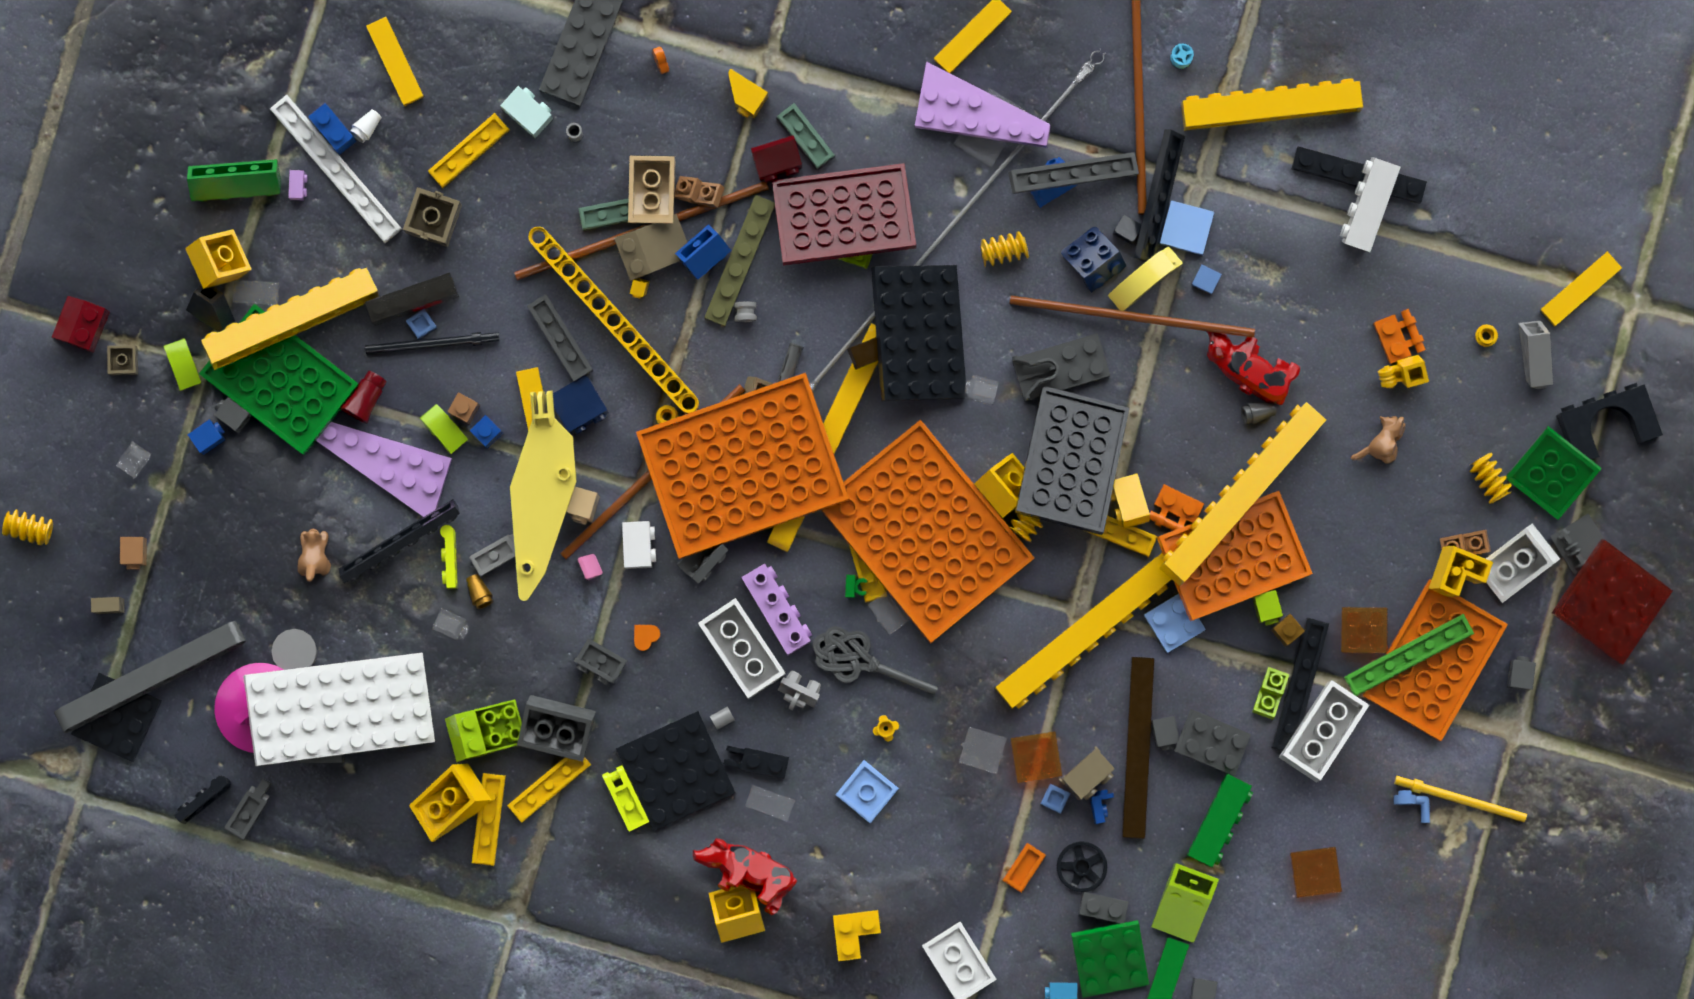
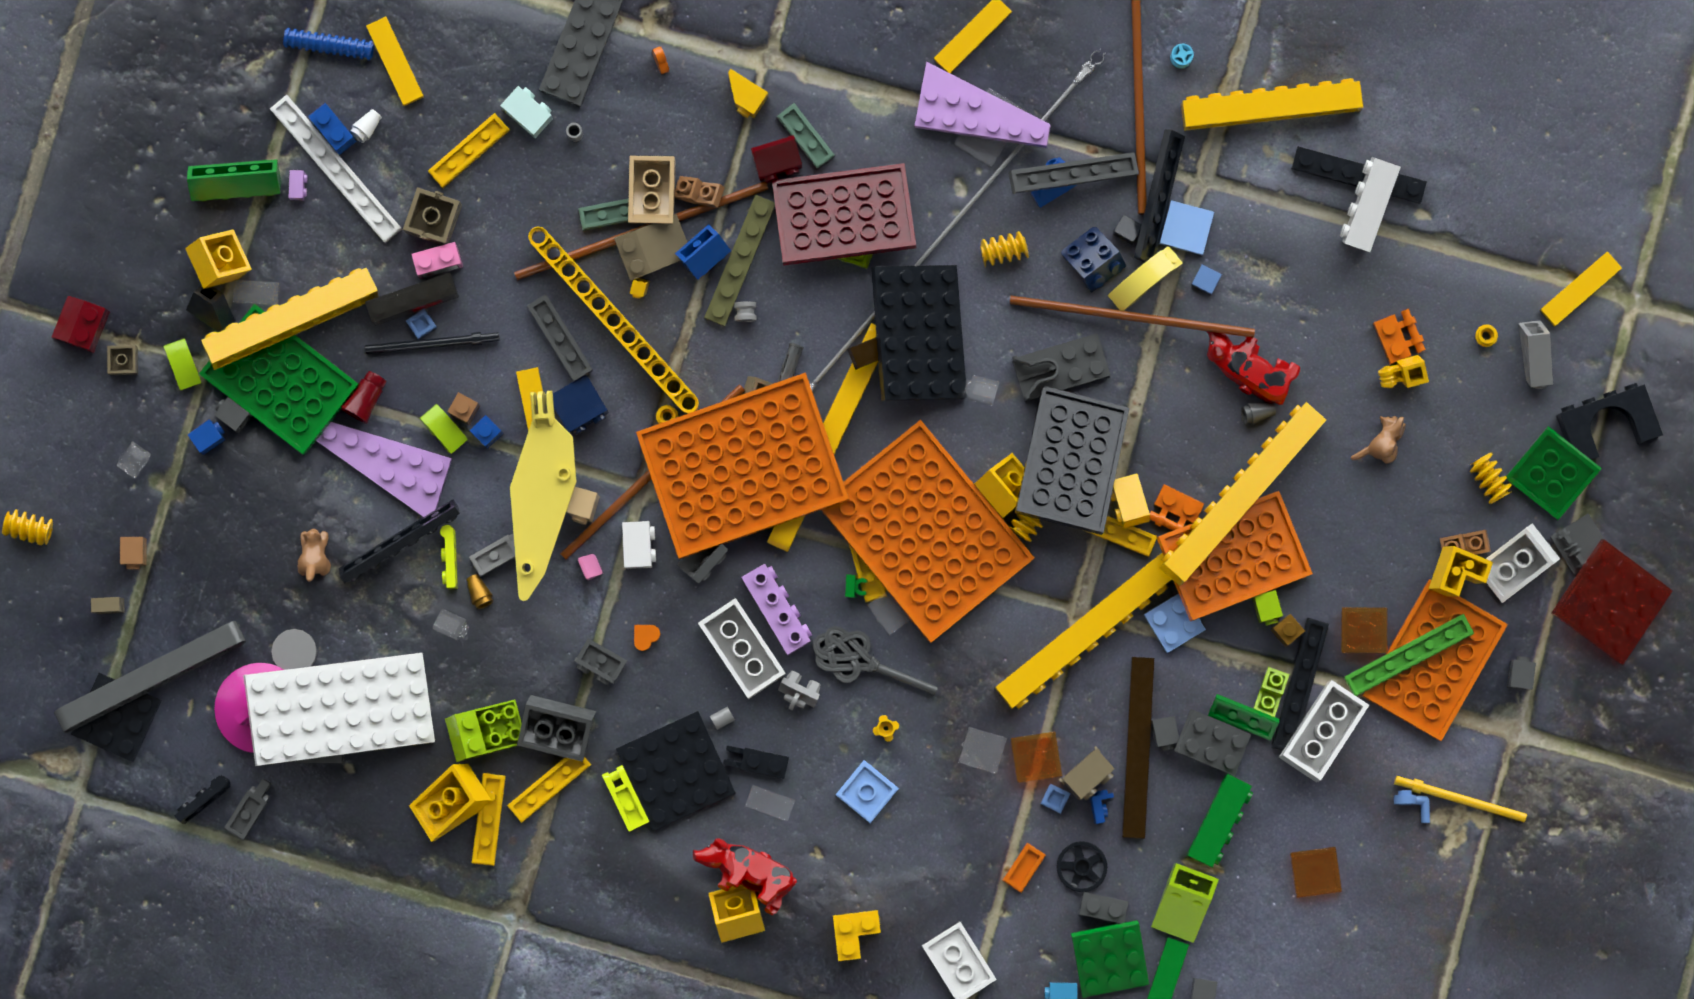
(328, 44): none -> blue piece
(437, 260): none -> bright pink brick
(1243, 717): none -> green tile

